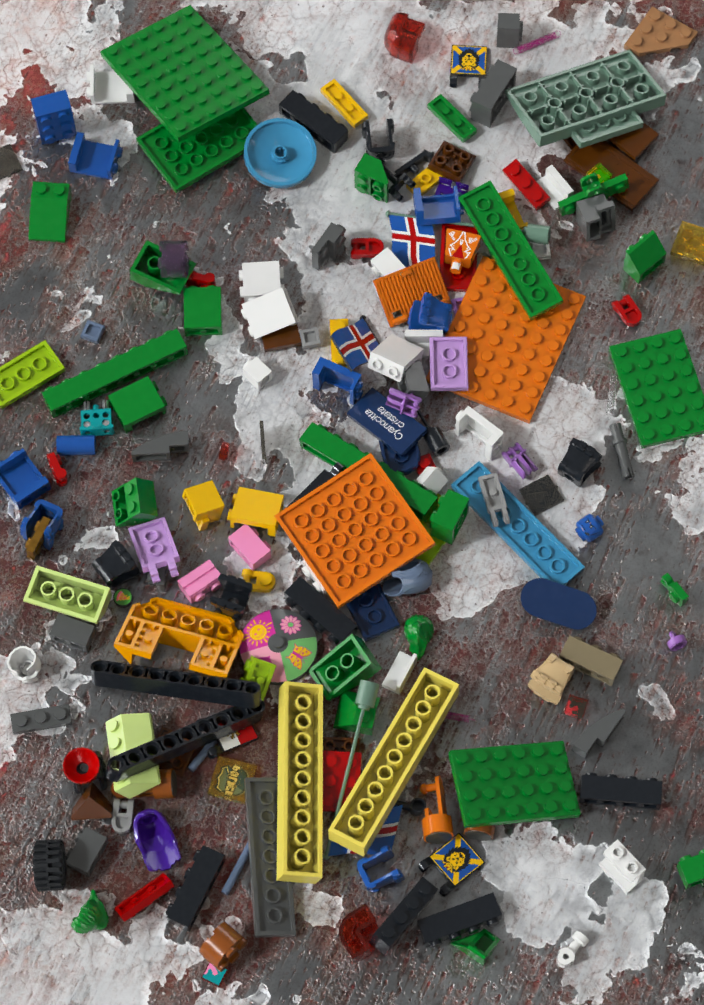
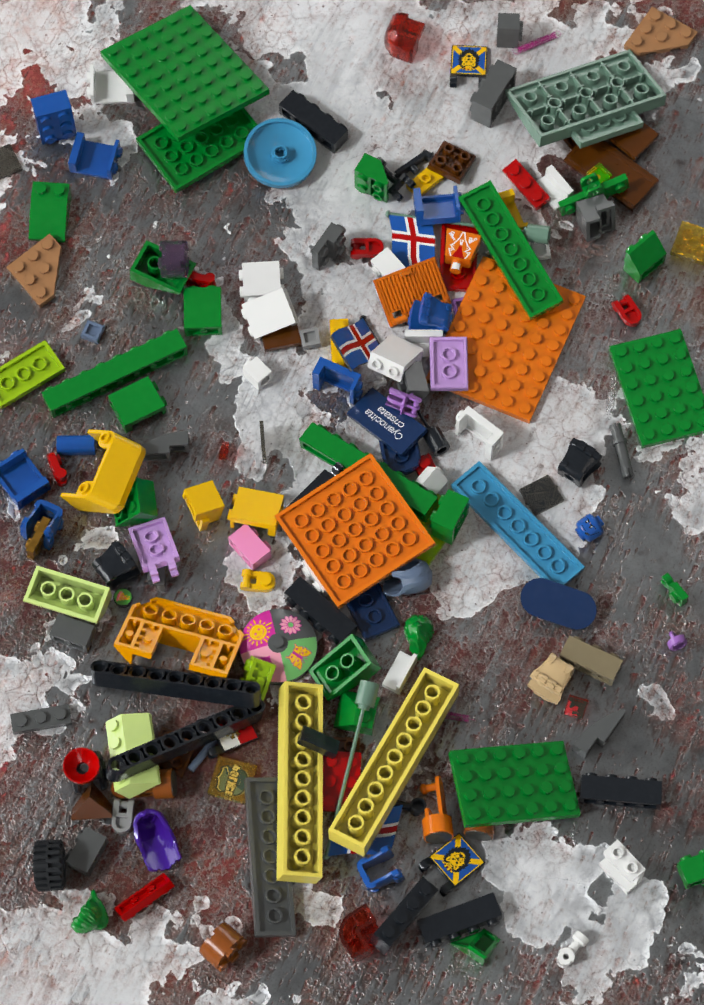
(24, 664): white helmet -> none
(38, 270): none -> medium nougat plate
(96, 421): teal piece -> none
(114, 476): none -> yellow windscreen
(196, 888): black brick -> none
(200, 582): bright pink brick -> none
(214, 976): tile -> none
(232, 589): black piece -> none
(236, 871): sand blue bar -> none
(318, 742): none -> black slope
(344, 103): yellow plate -> none
(384, 152): black piece -> none
(444, 189): dark purple piece -> none
(451, 118): green plate -> none
(493, 497): light grey hinge -> none
(520, 462): medium lavender arm -> none

